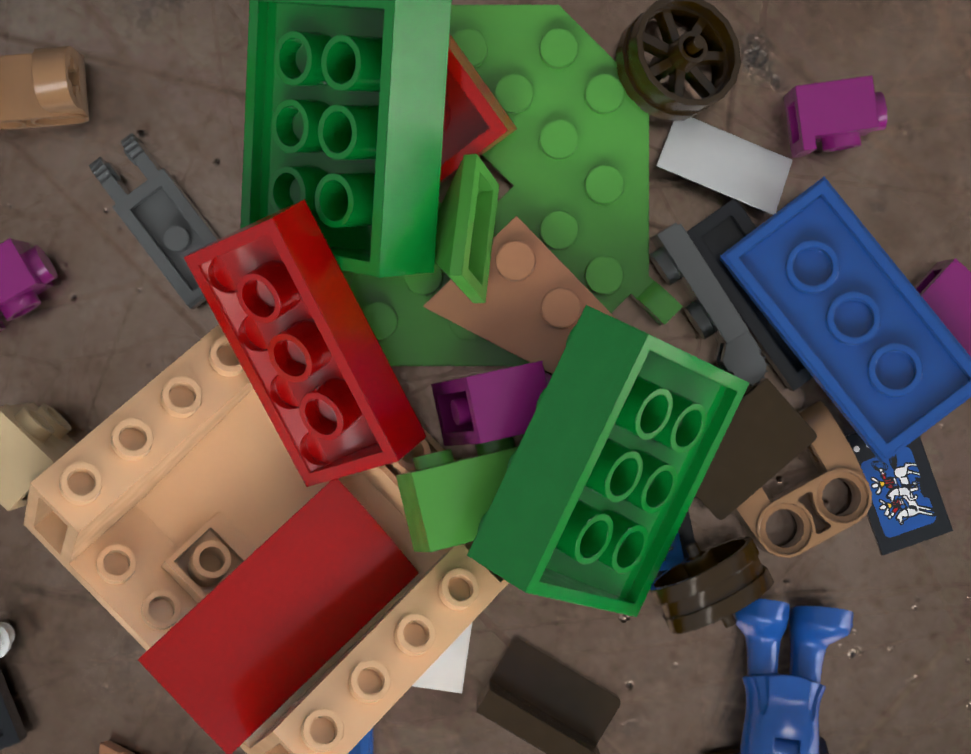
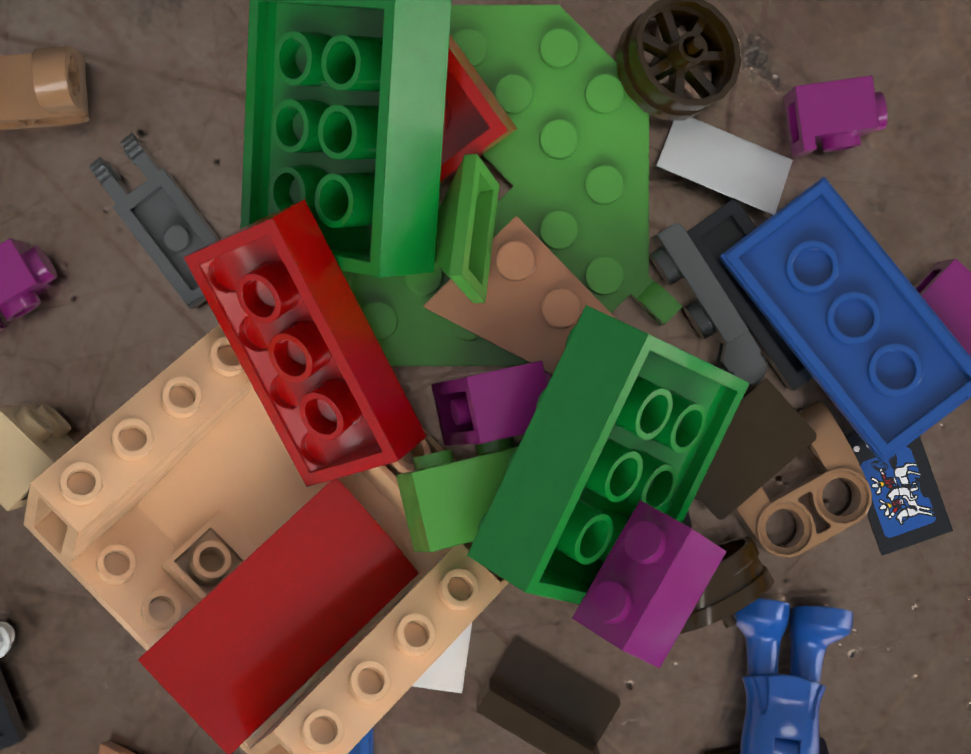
(649, 584): none -> magenta brick

